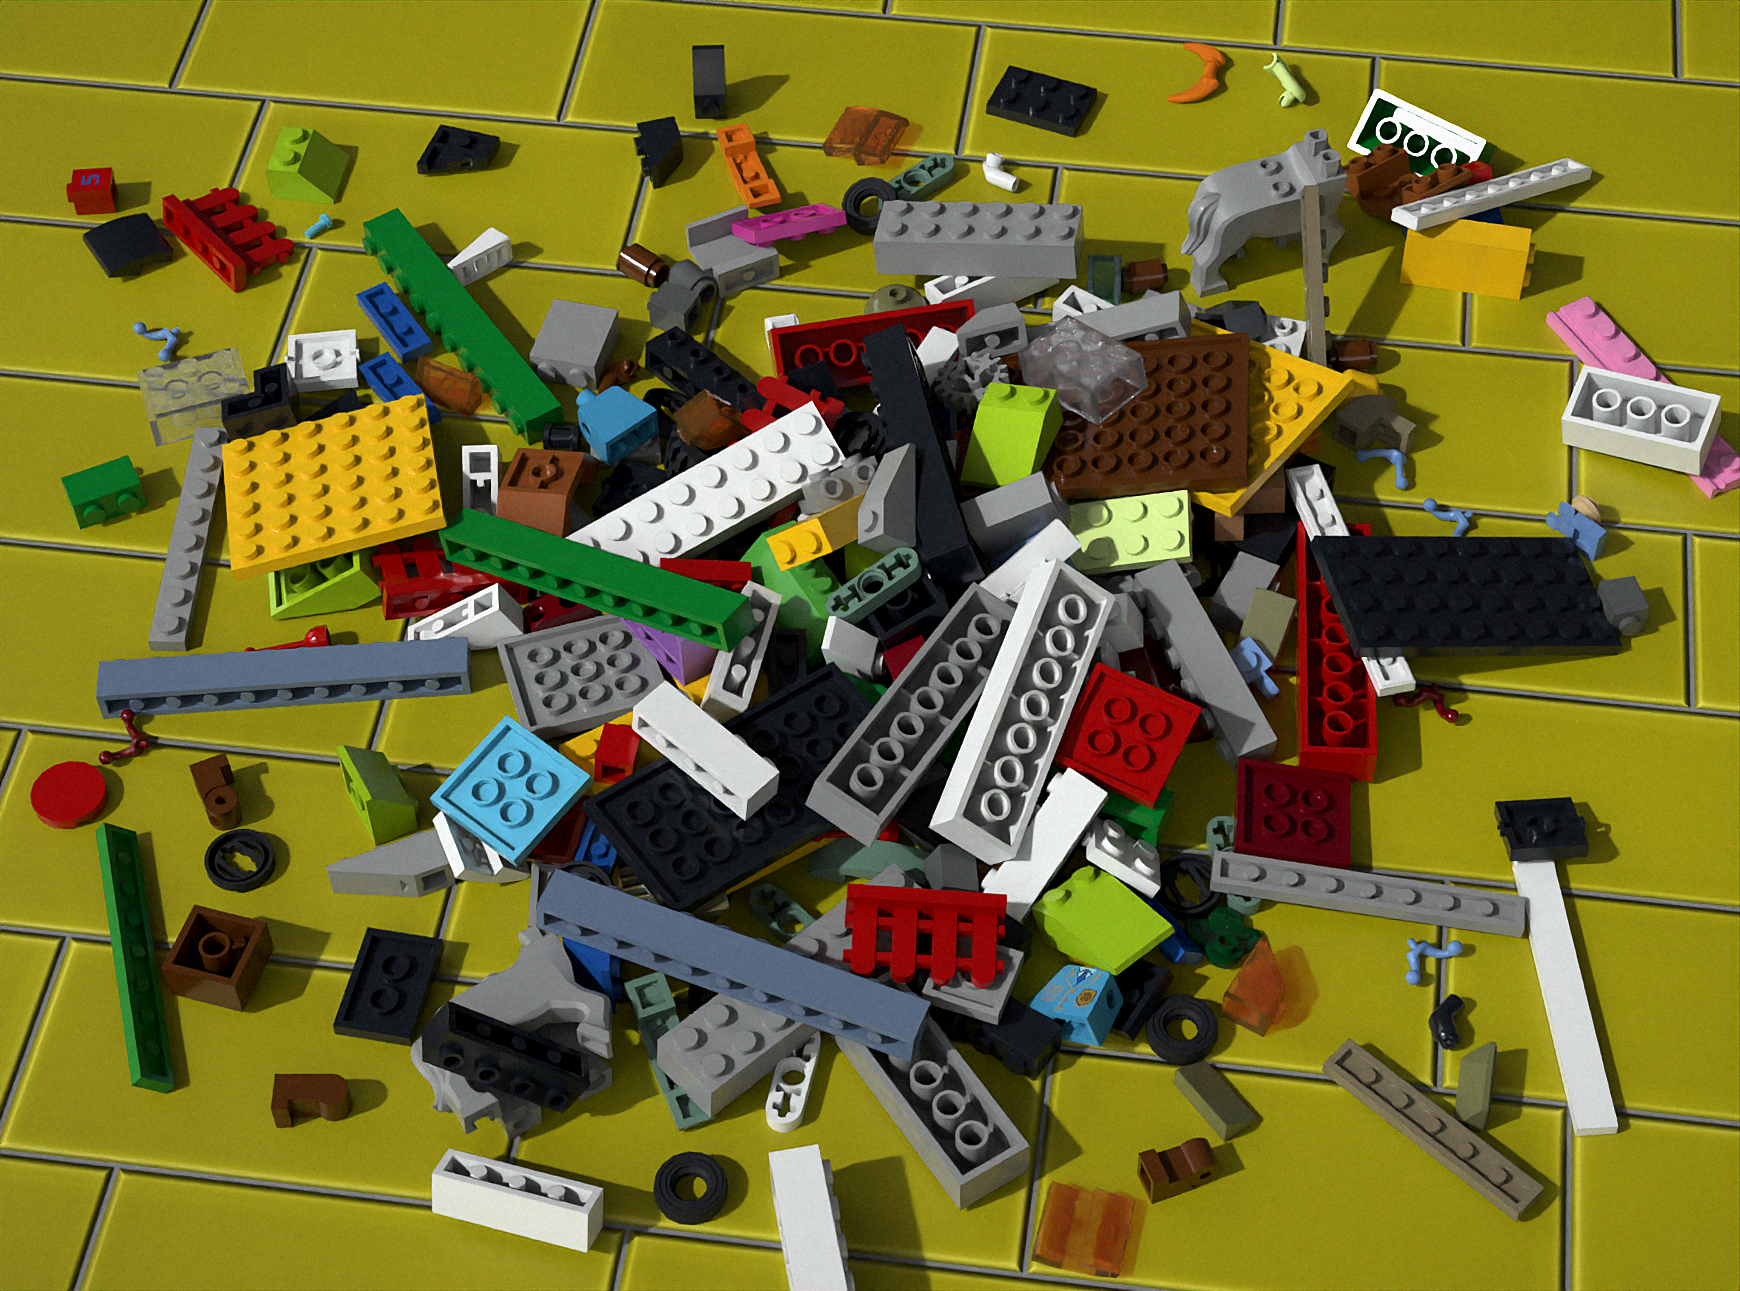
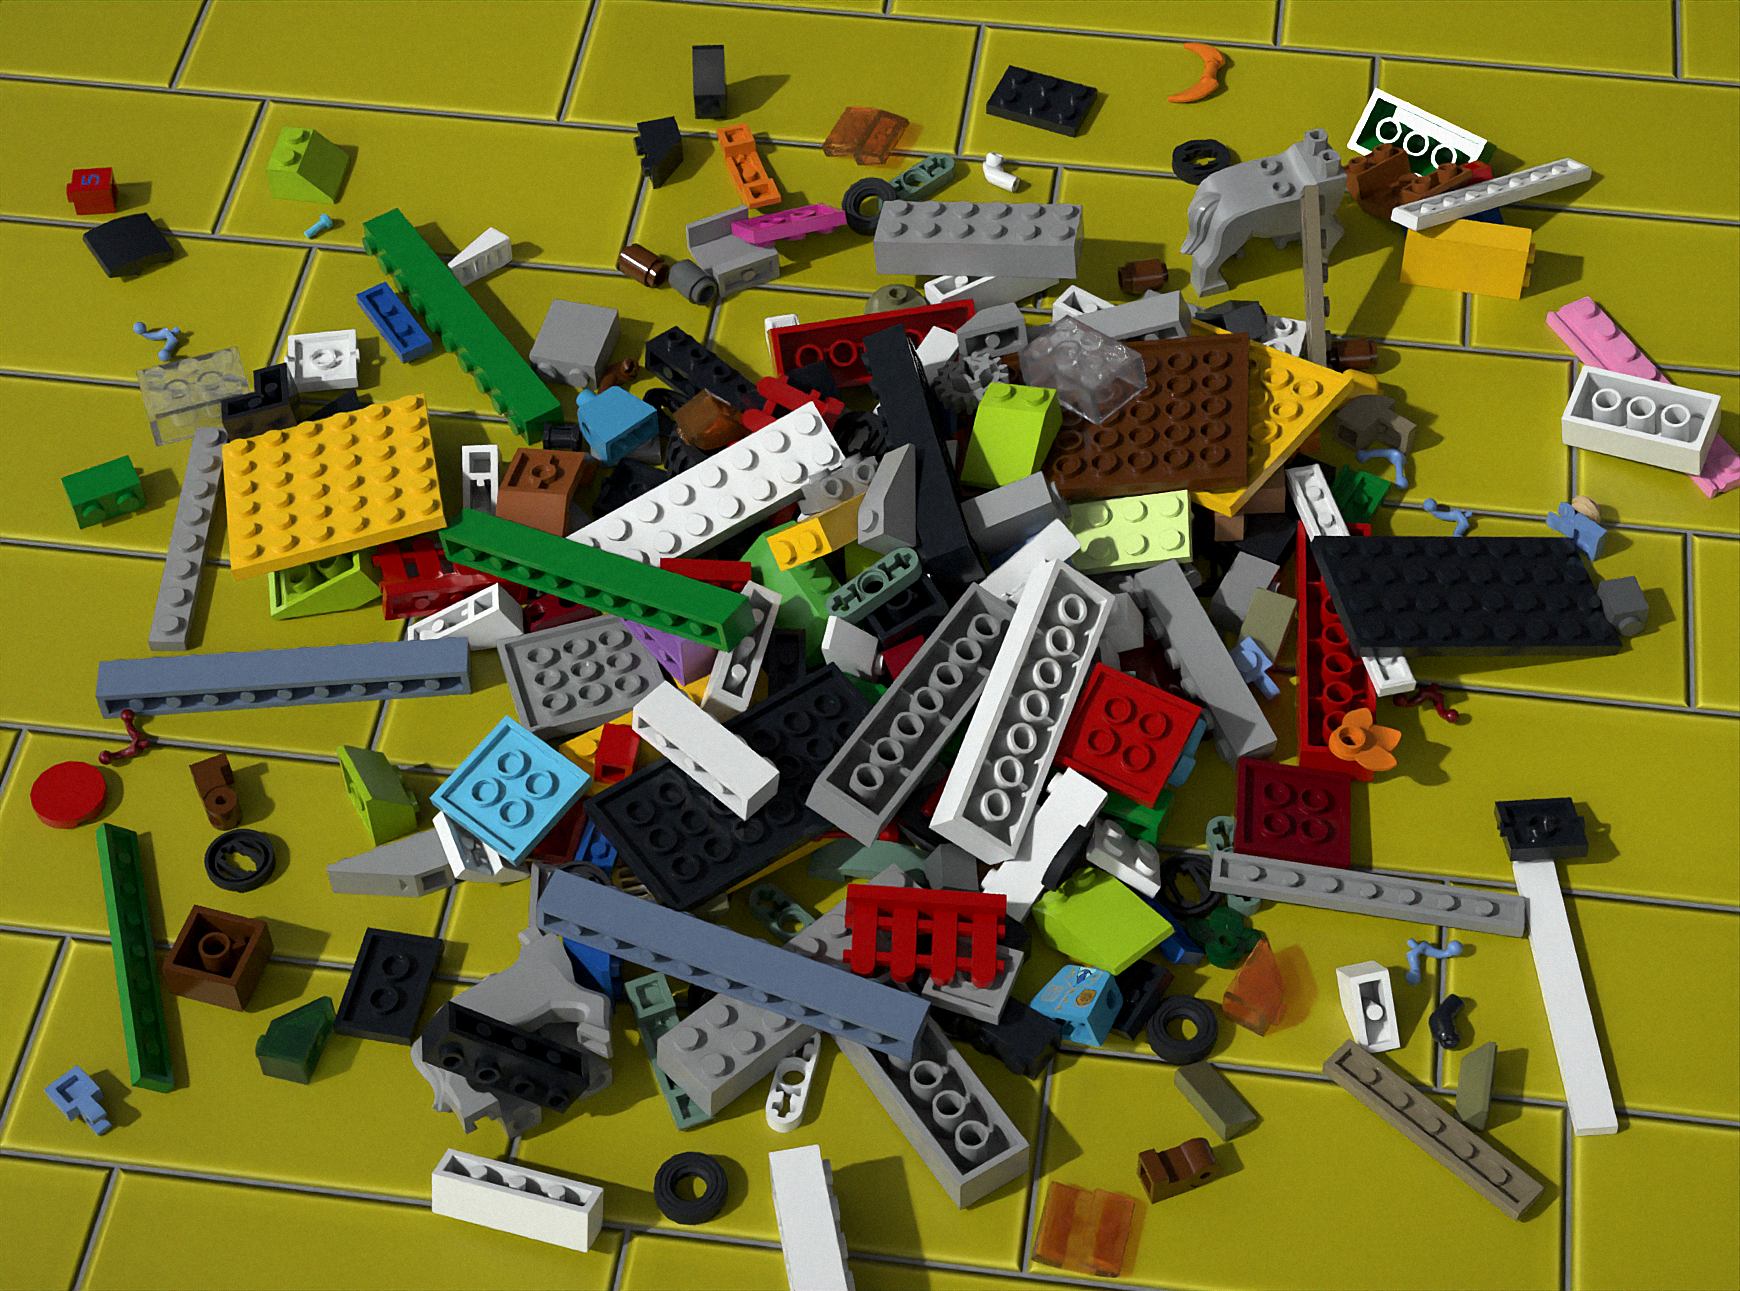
(78, 1095): none -> medium blue plate
(215, 248): red fence -> none
(296, 1041): none -> clear green slope
(309, 1097): reddish brown leg -> none
(315, 637): red hinge -> none
(392, 382): blue plate -> none
(448, 386): clear orange slope -> none
(457, 150): black wing -> none
(674, 307): dark grey brick -> none
(930, 805): none -> red piece
(1066, 858): none -> black piece
(1104, 277): clear light blue slope -> none
(1186, 762): none -> medium azure bar
(1196, 173): none -> black piece
(1280, 70): yellowish green piece -> none
(1359, 494): none -> green plate
(1367, 742): none -> orange plate
(1369, 1005): none -> white slope

